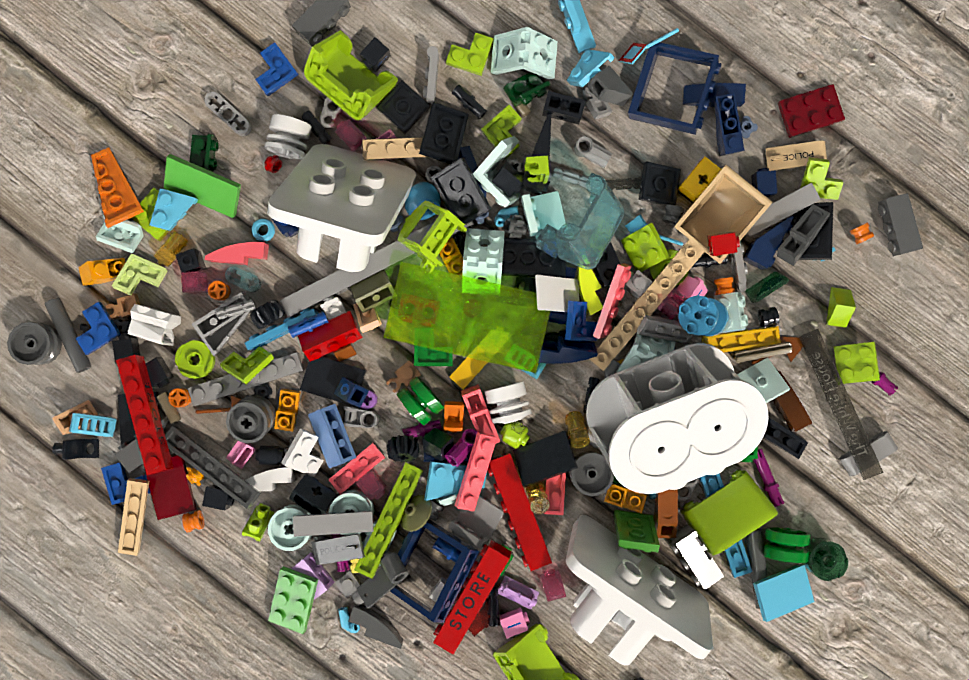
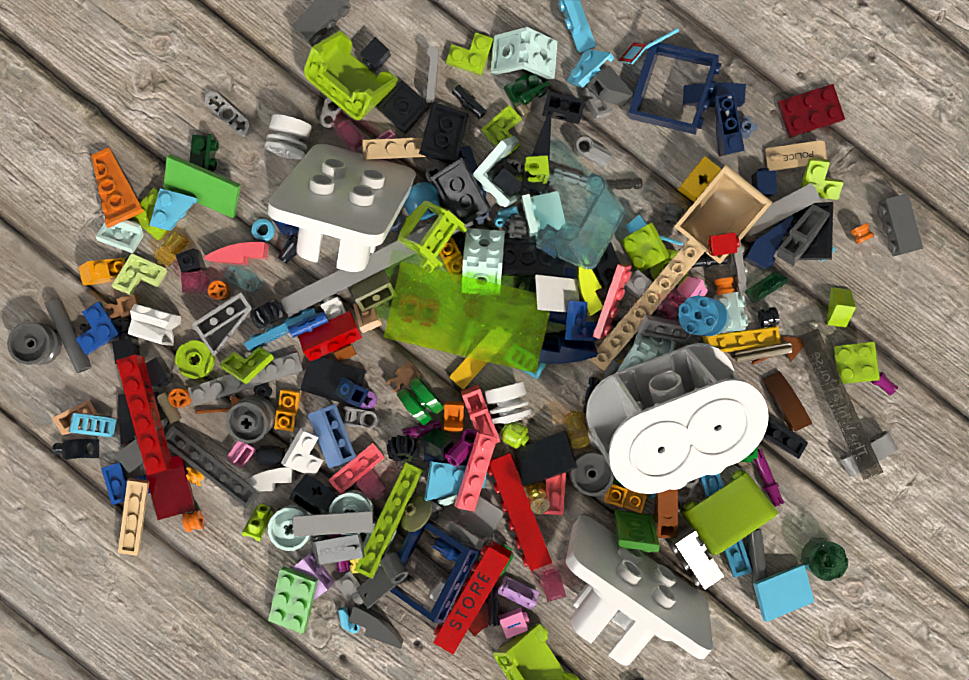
(217, 498): black brick -> none
(235, 309): light grey axle -> none
(273, 164): red plate -> none
(280, 70): blue plate -> none
(289, 249): none -> black cone
(317, 128): black axle -> none
(430, 357): green plate -> none
(659, 184): black tile -> none
(765, 379): light aqua plate -> none
(787, 545): green wheel -> none

